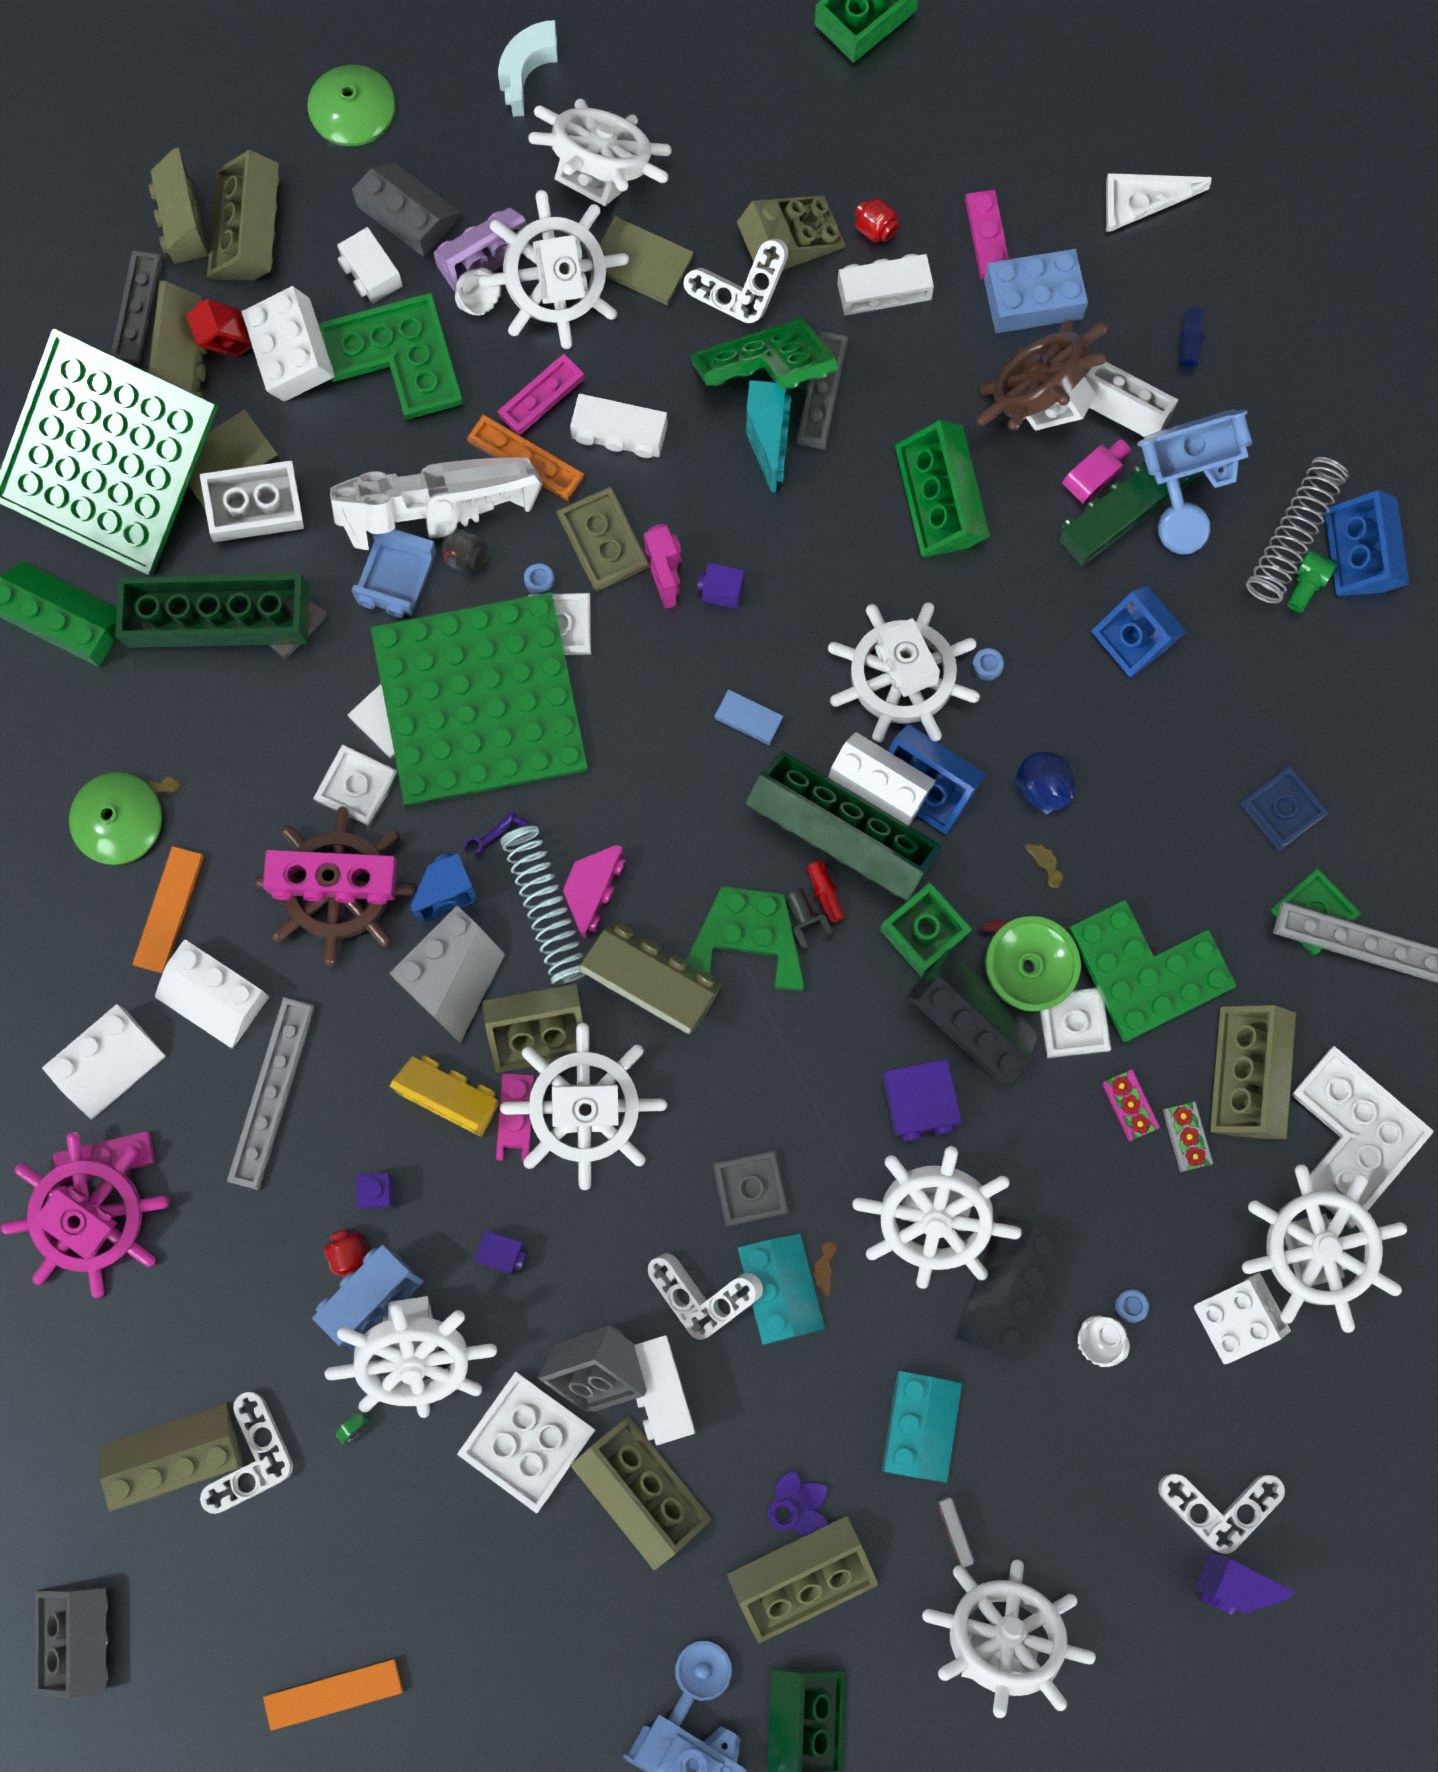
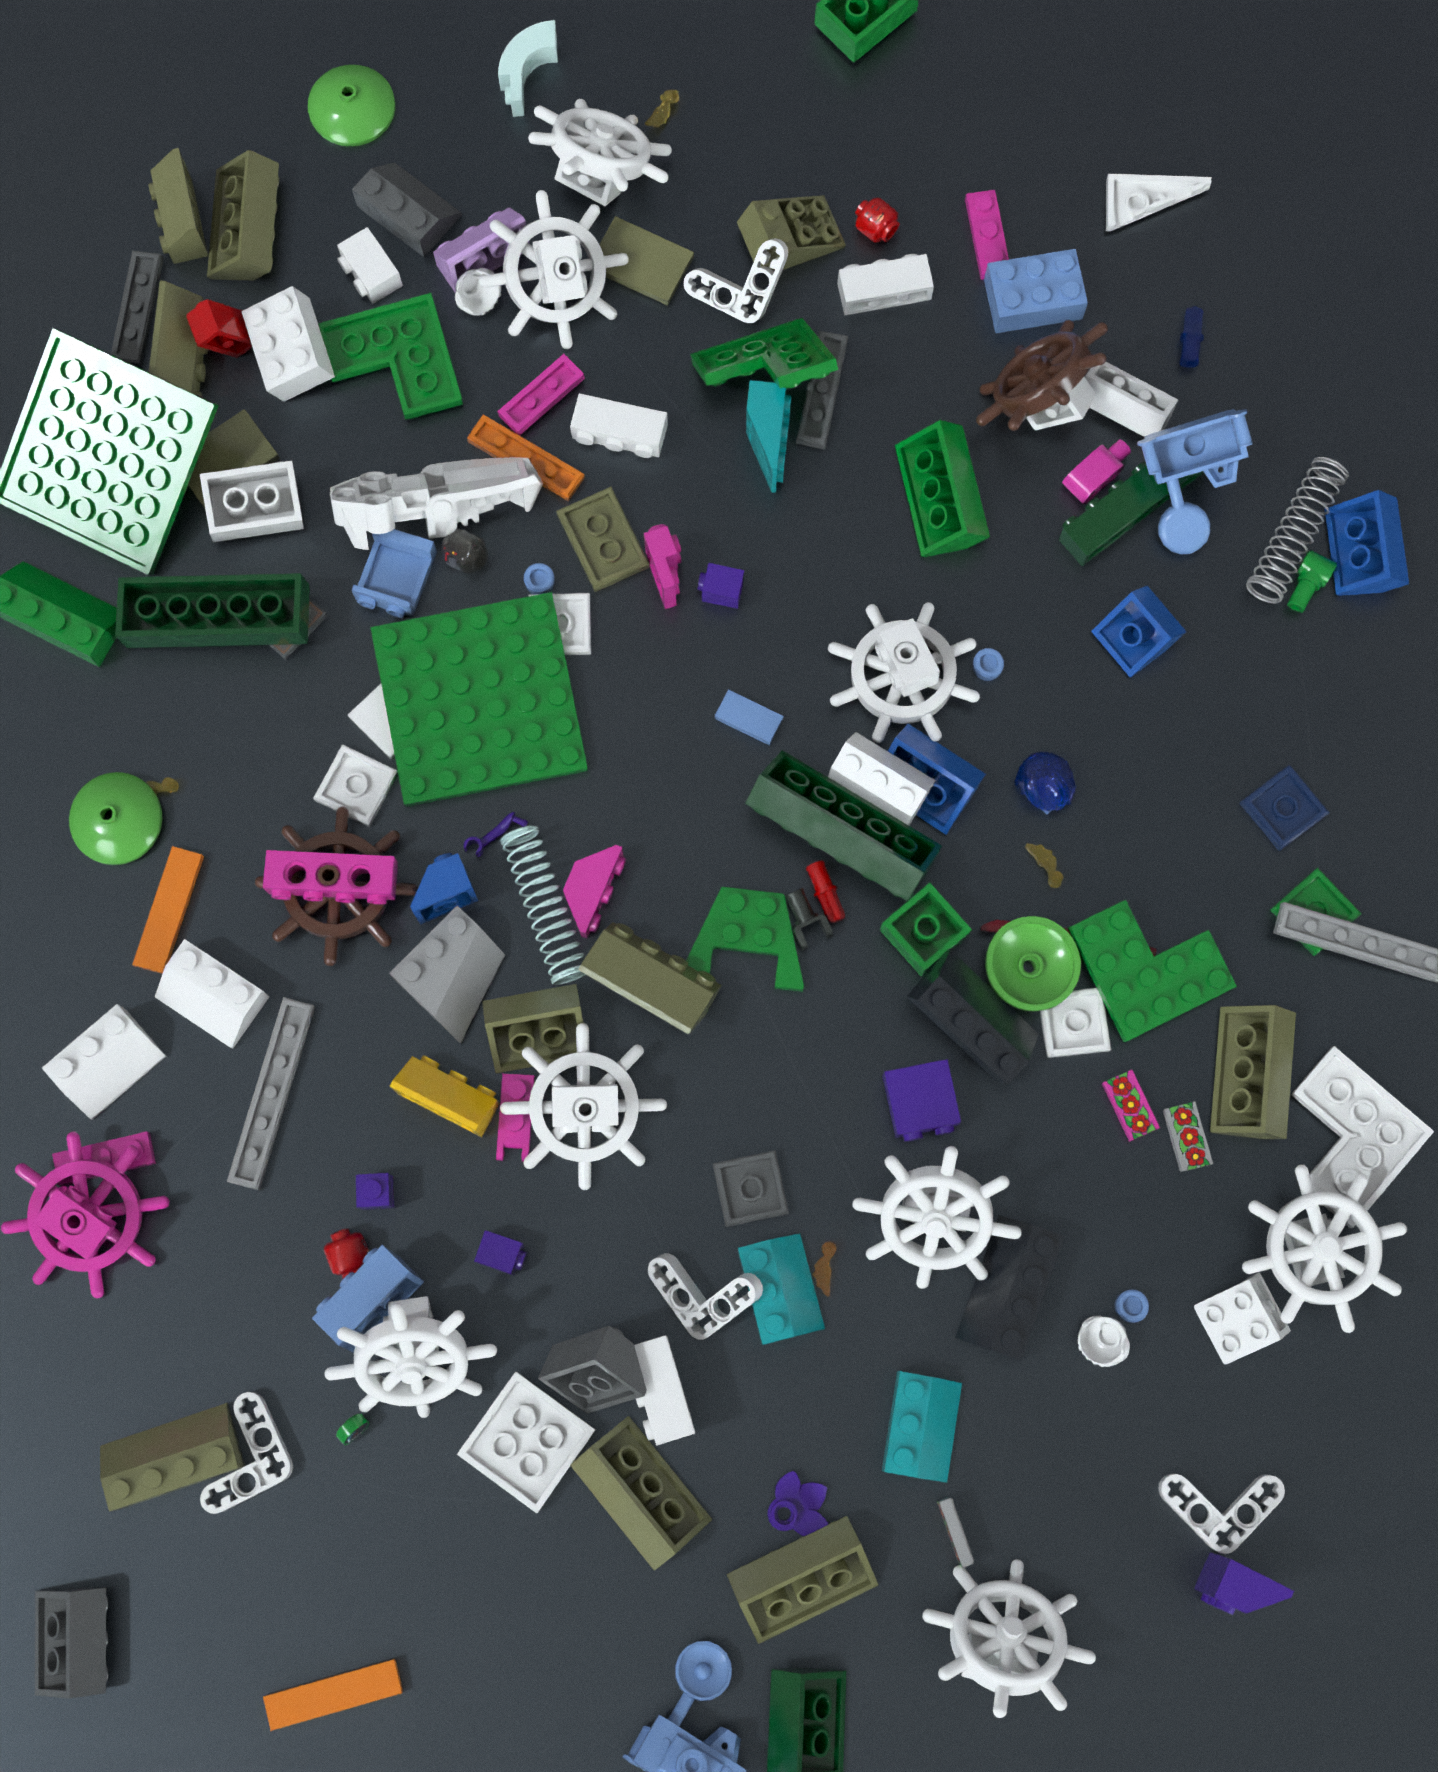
(663, 111): none -> clear yellow piece

